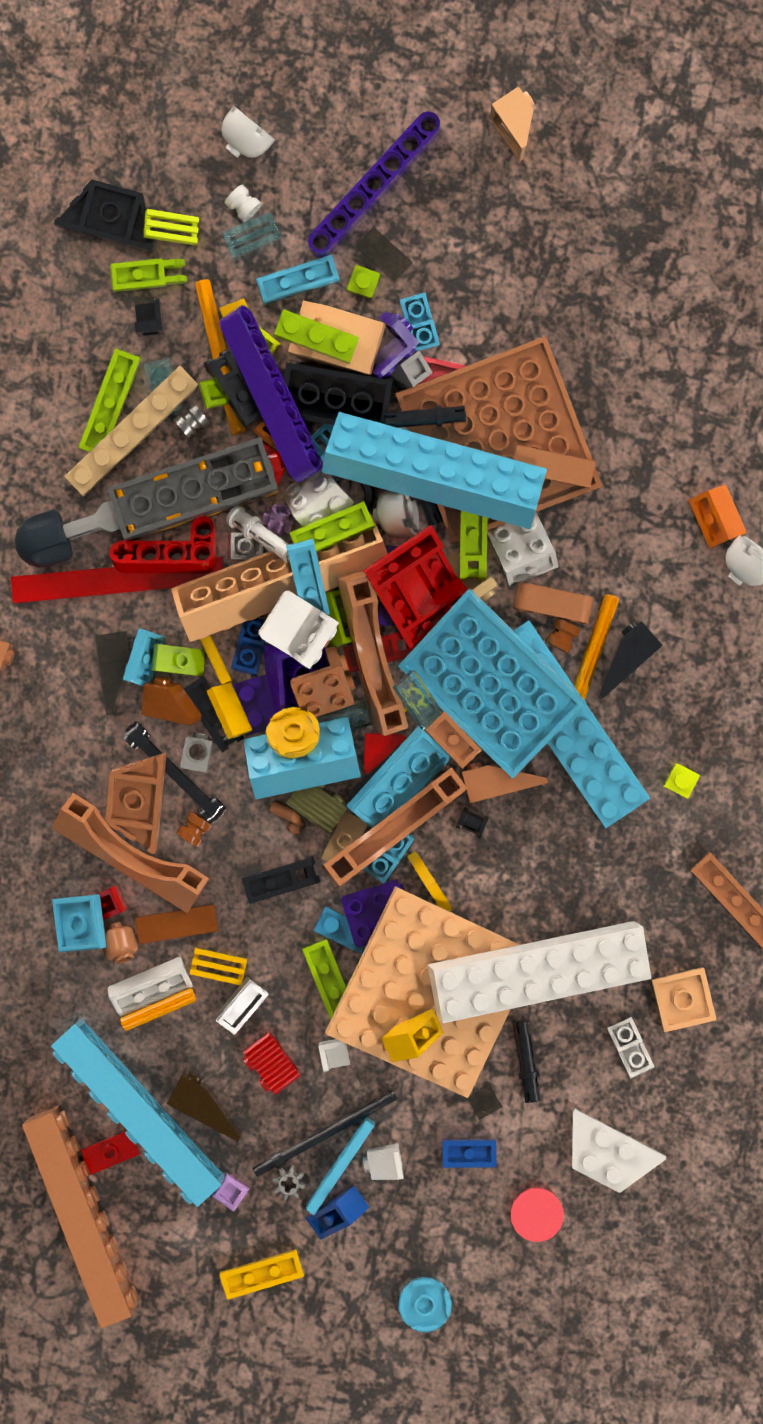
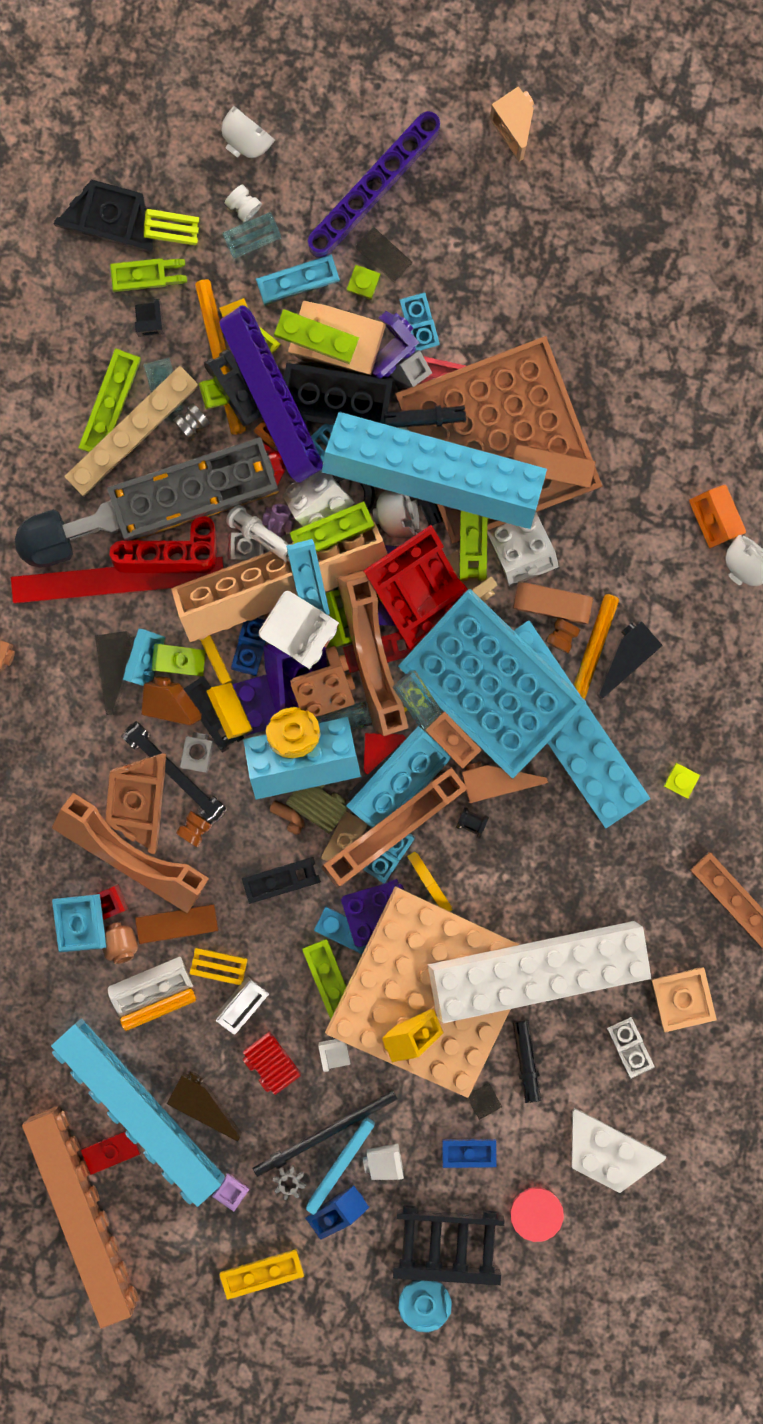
(433, 1269): none -> black fence

